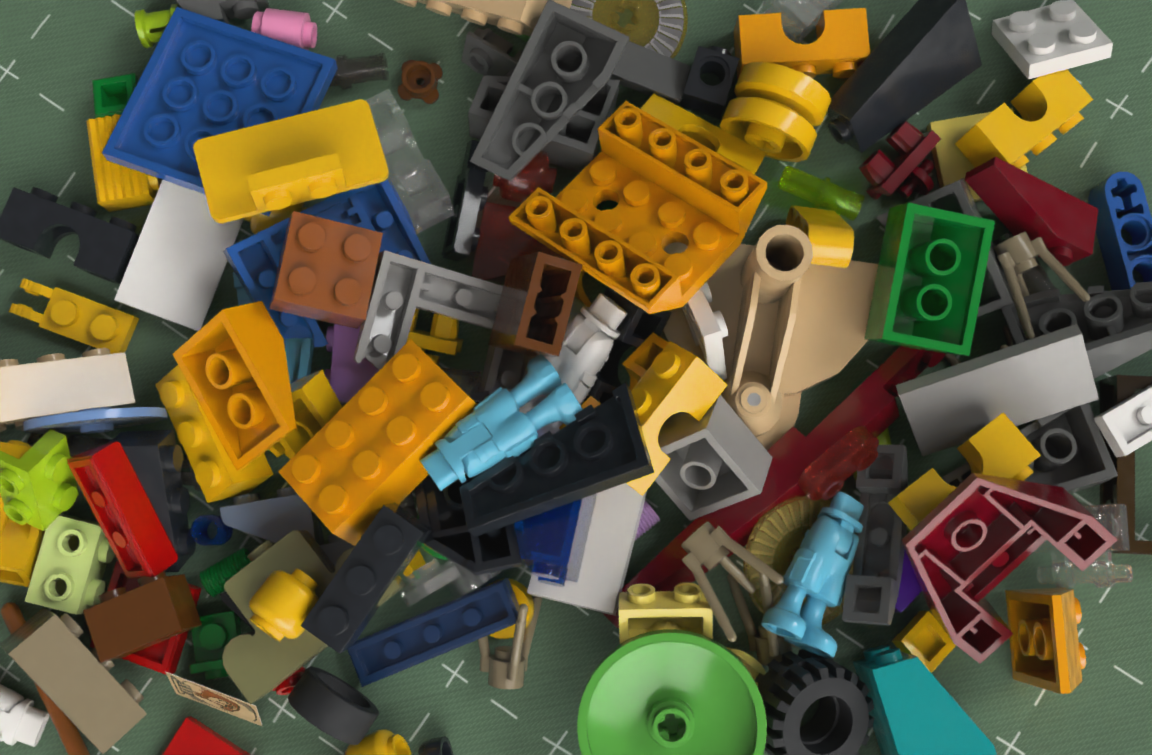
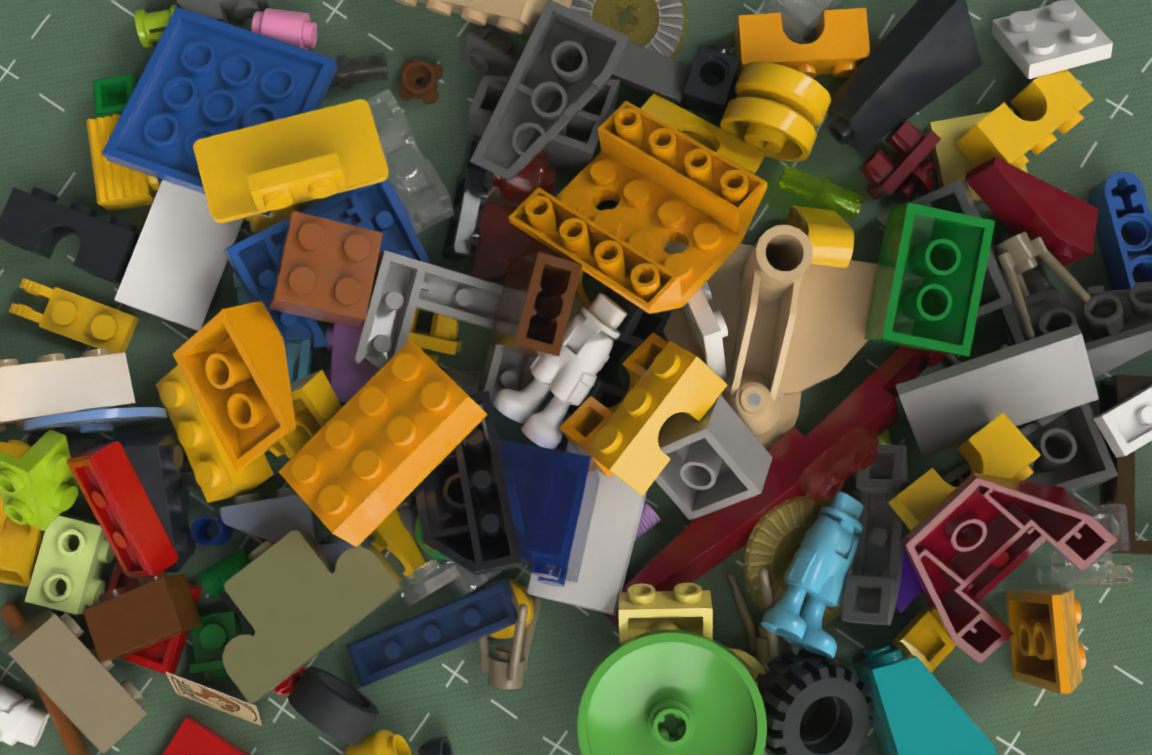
(283, 604): yellow head -> none
(365, 577): black arch -> none
(498, 428): medium azure piece -> none
(579, 460): black wing -> none
(709, 548): dark tan plant -> none

